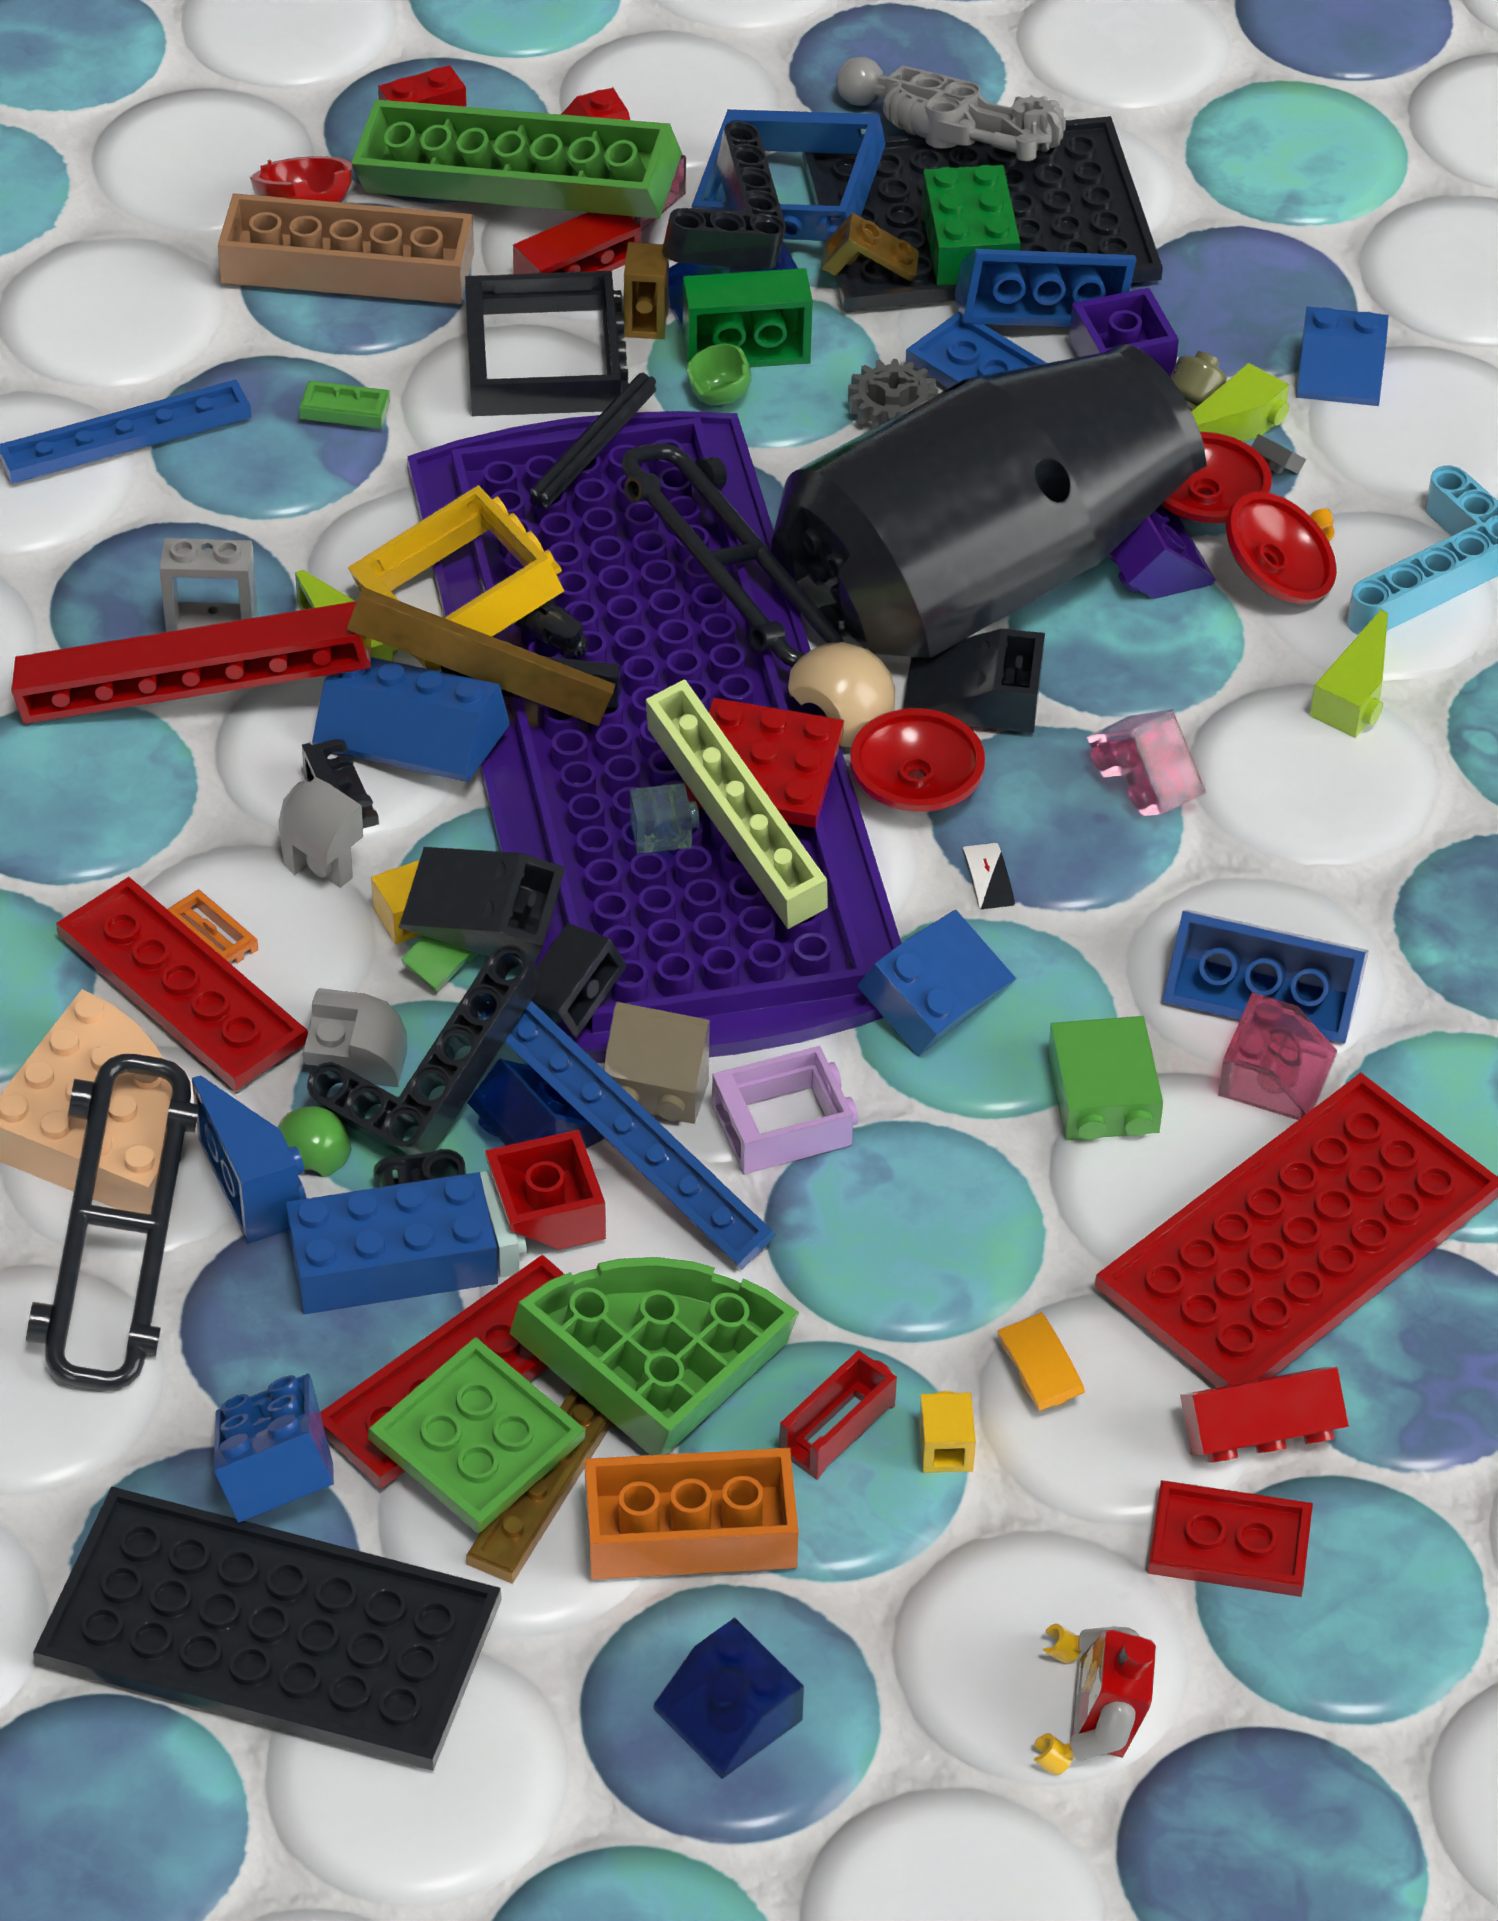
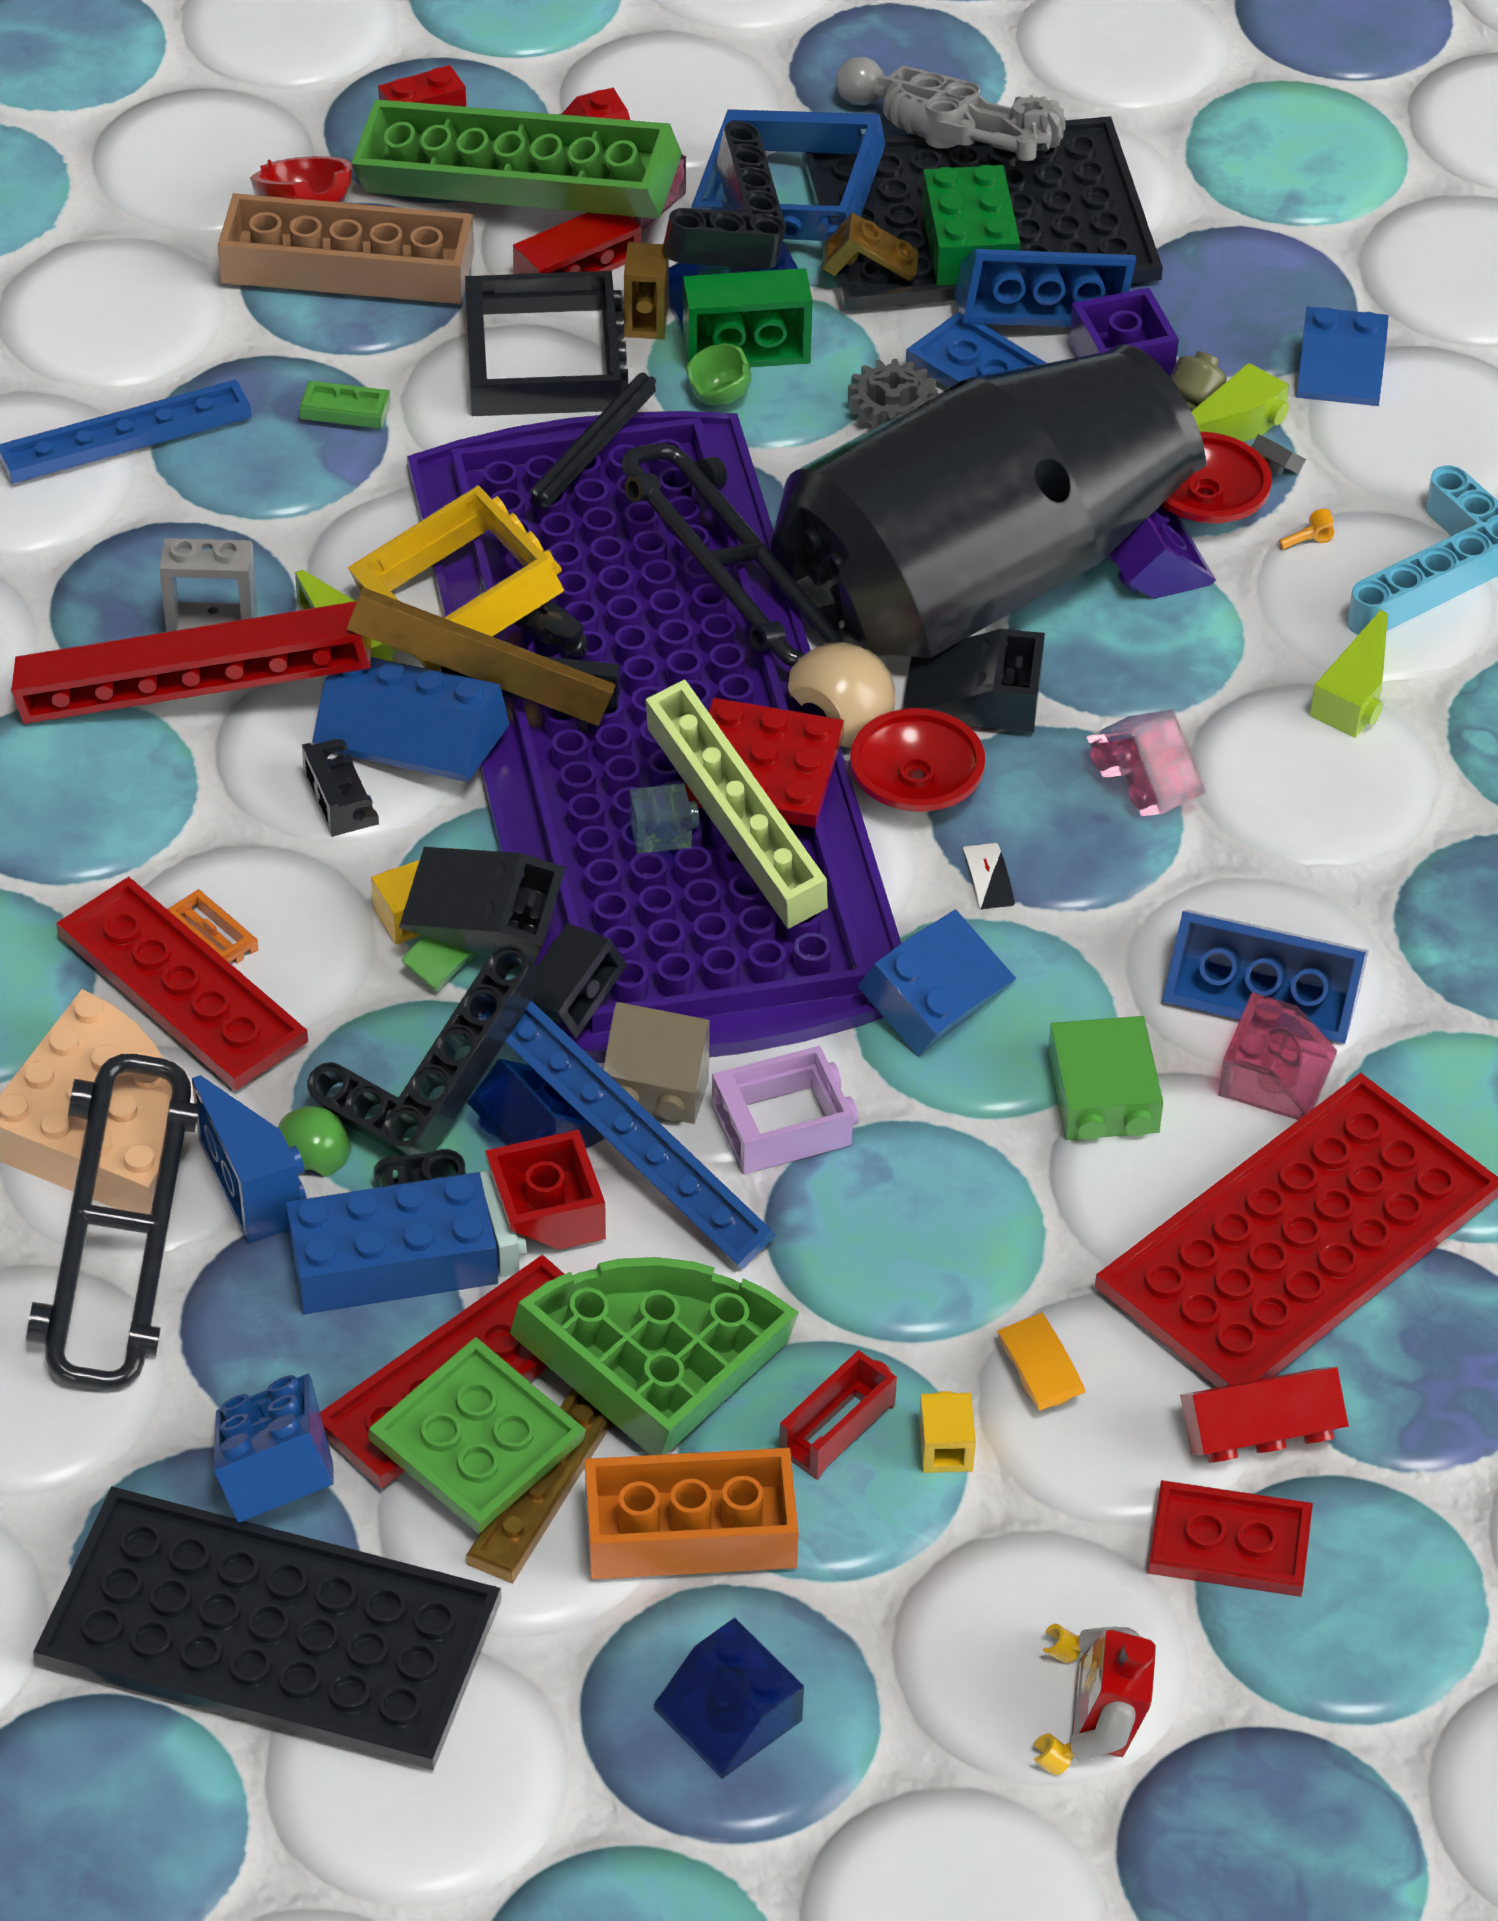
(319, 829): light grey brick -> none
(358, 1035): light grey brick -> none
(1280, 548): red dish -> none

